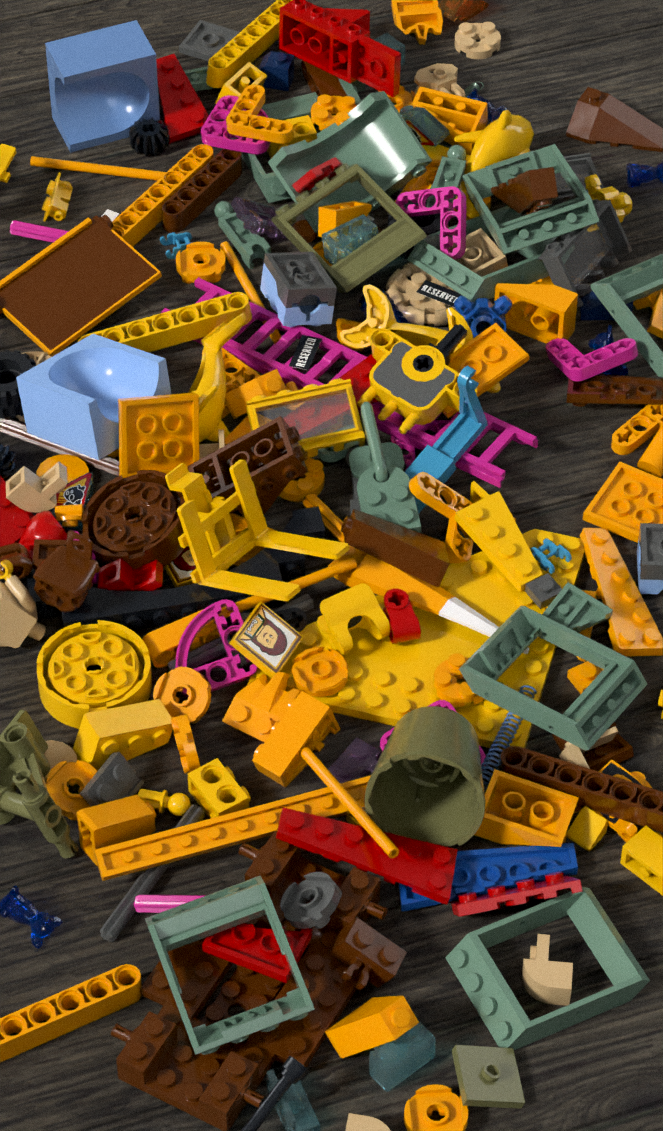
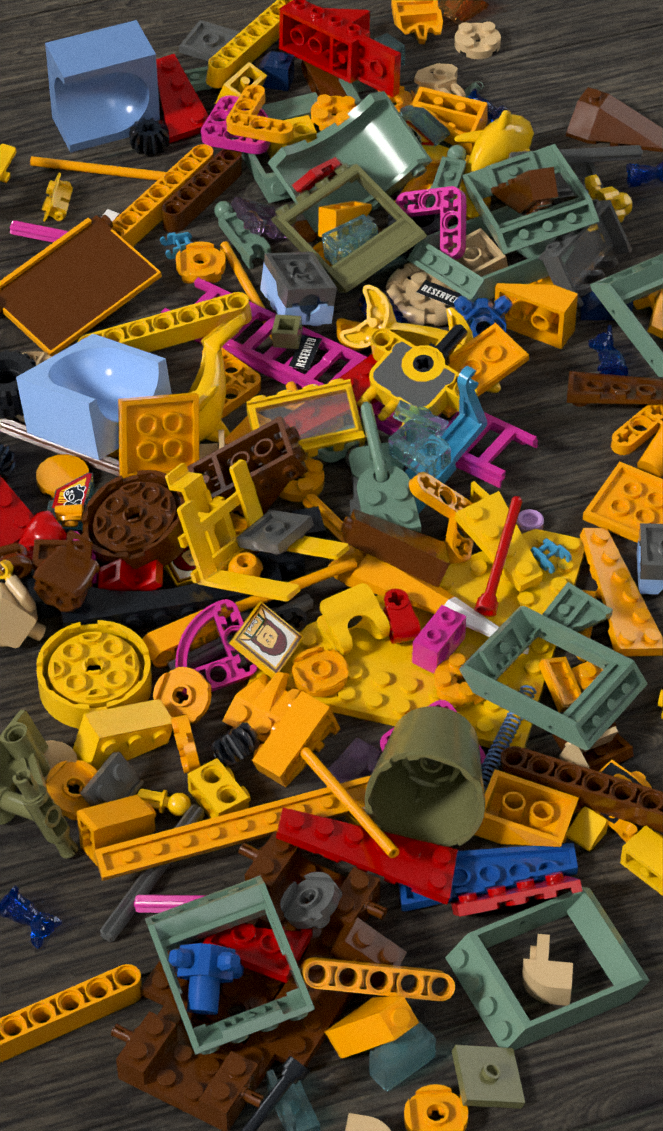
(36, 492): tan brick -> none
(205, 969): none -> blue piece
(235, 744): none -> black gear
(246, 564): none -> light orange plate
(266, 384): light orange slope -> none
(275, 532): none -> dark grey plate
(287, 331): none -> olive plate
(392, 979): none -> light orange beam
(419, 449): none -> clear light blue brick
(420, 416): none -> clear light blue plate
(439, 638): none -> dark pink brick
(487, 603): none -> red piece
(529, 520): none -> lavender tile
(543, 590): dark grey plate -> none
(560, 681): none -> light orange plate
(581, 367): dark pink beam -> none
(597, 154): none -> dark grey axle

